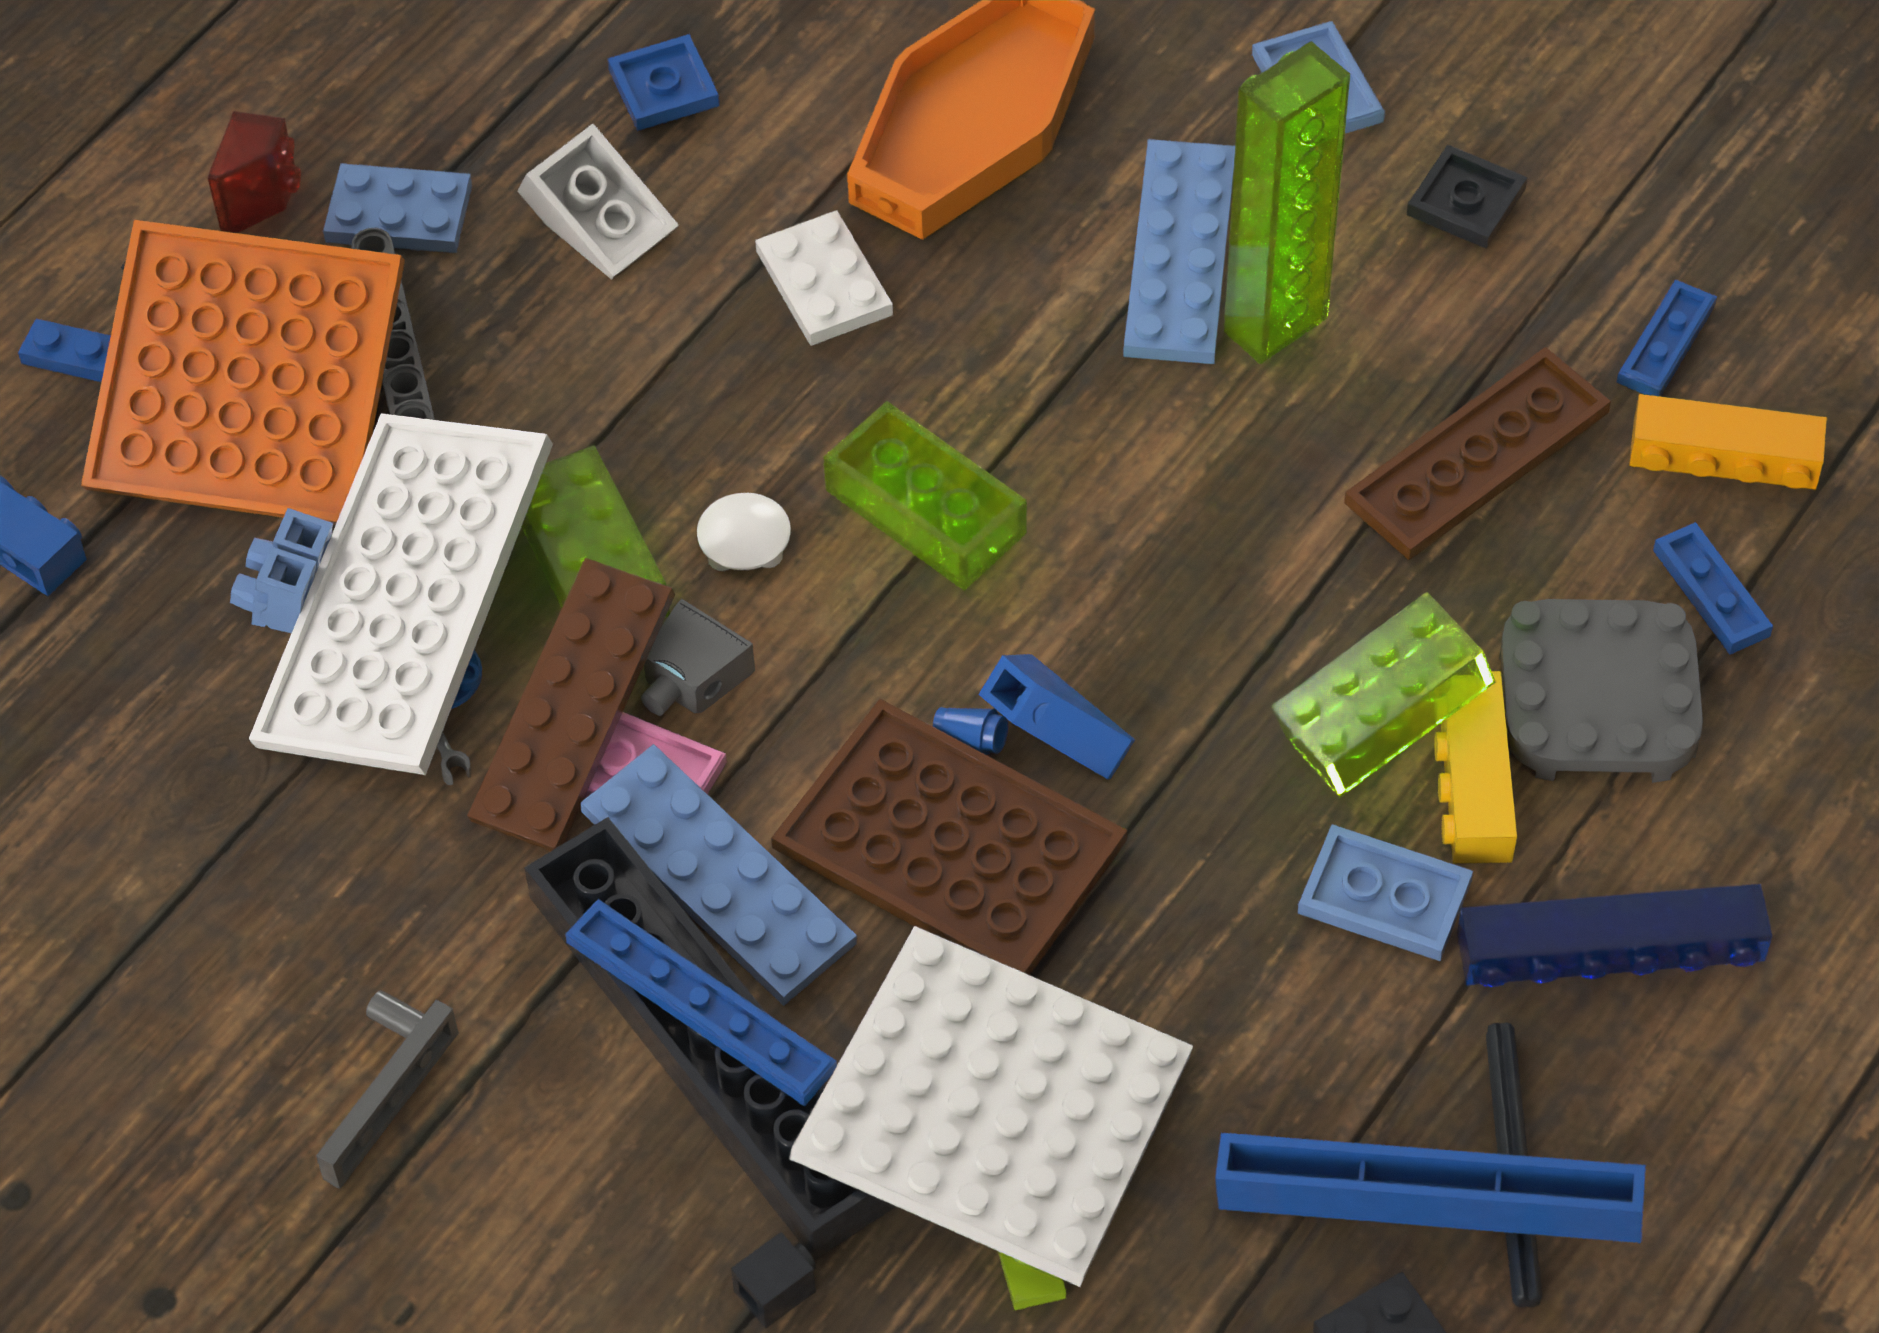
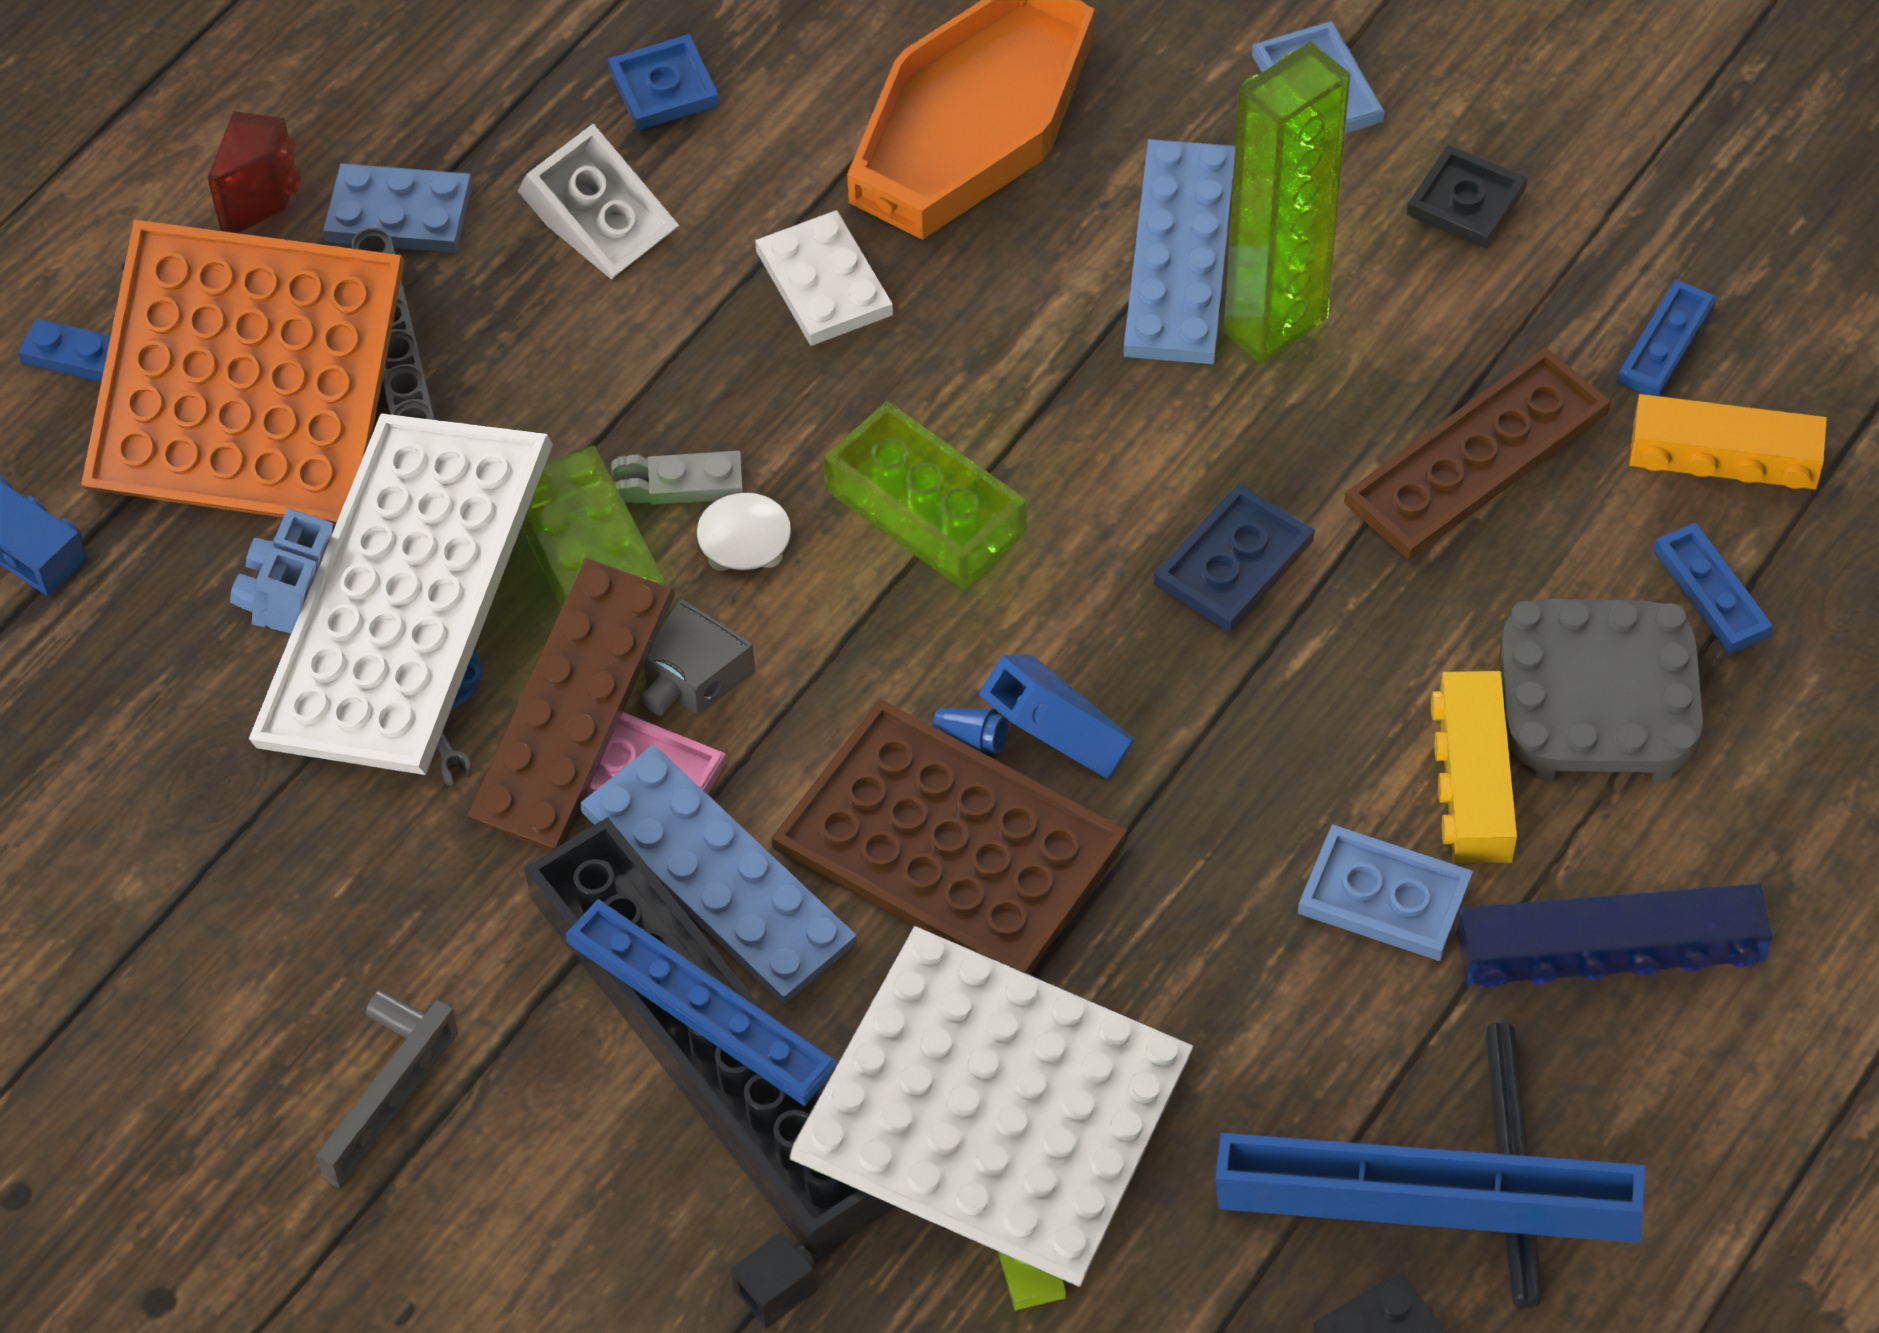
(678, 477): none -> light grey hinge
(1234, 557): none -> dark blue plate
(1383, 694): clear neon green brick -> none

